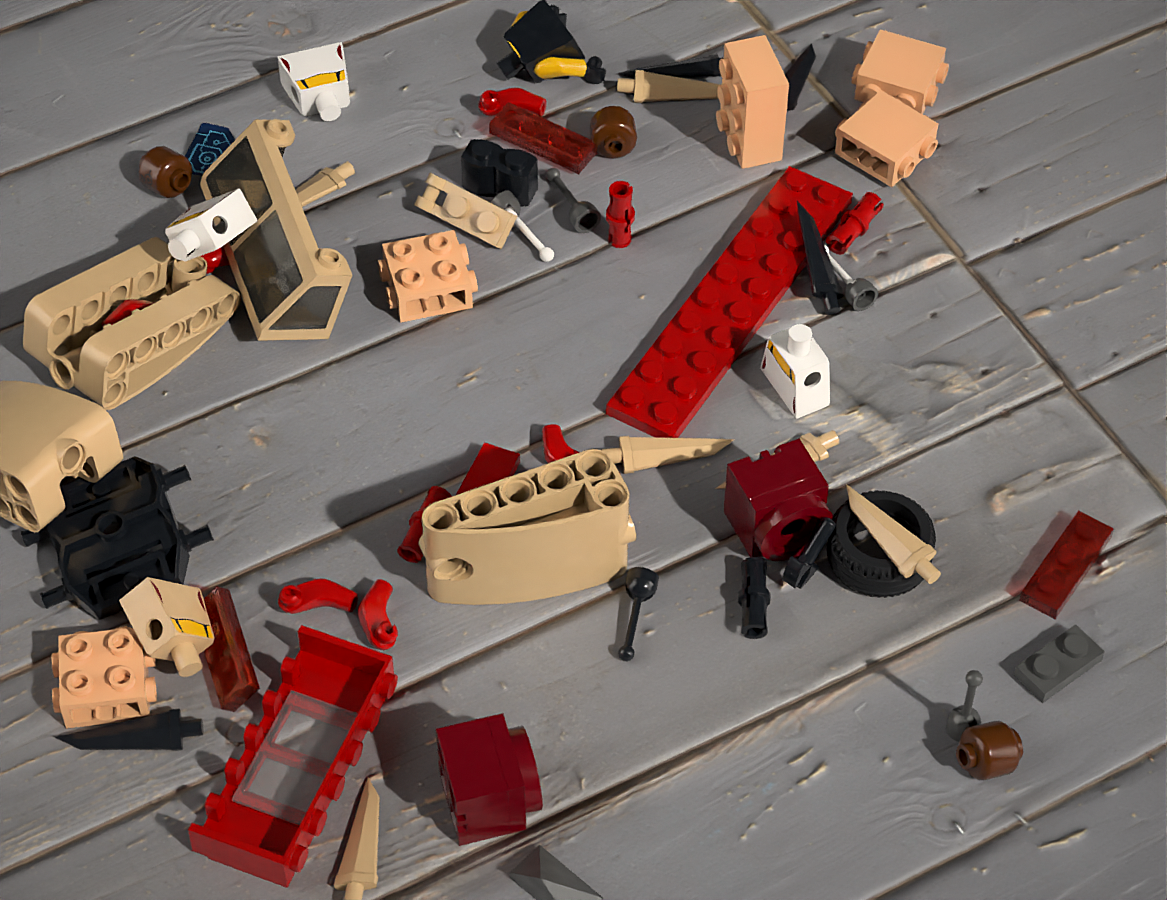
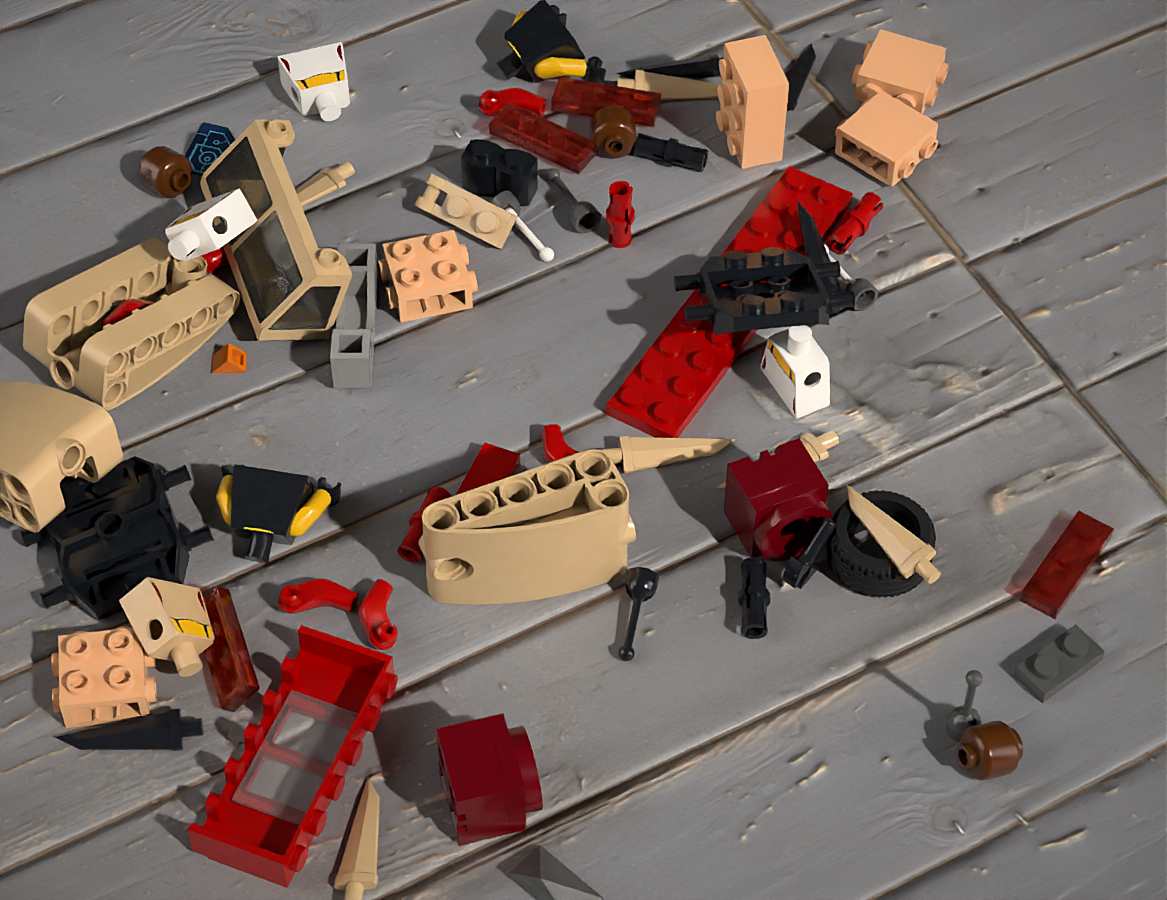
(229, 360): none -> orange piece
(271, 506): none -> black torso
(355, 324): none -> light grey arch
(588, 97): none -> clear red plate
(671, 152): none -> black pin
(763, 305): none -> black piece

